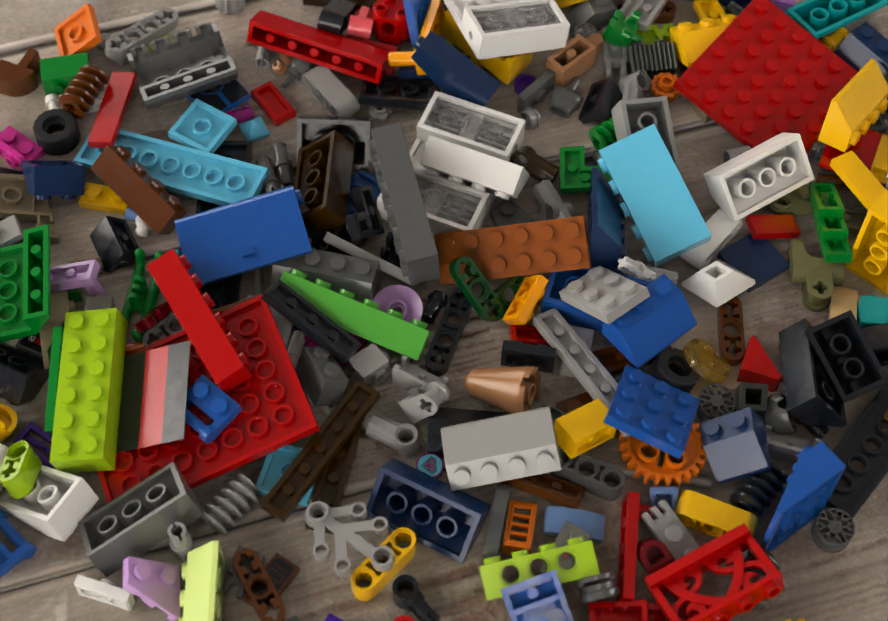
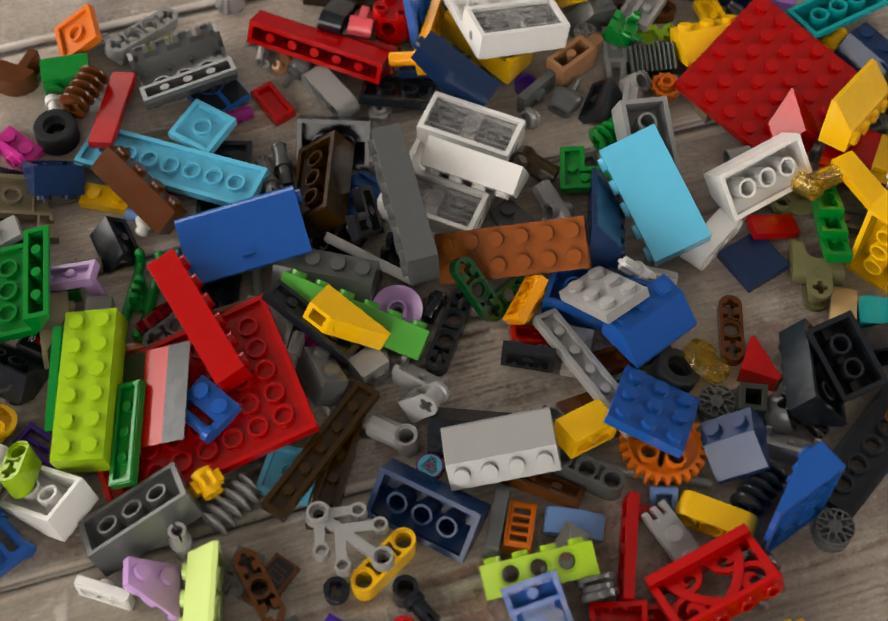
(127, 434): none -> green tile
(206, 483): none -> yellow gear
(254, 129): medium azure slope -> none
(336, 600): none -> black bush
(342, 319): none -> yellow slope
(505, 387): medium nougat cone -> none
(652, 555): dark red plate -> none
(718, 283): white slope -> none
(793, 117): none -> slope
(815, 183): none -> clear yellow piece

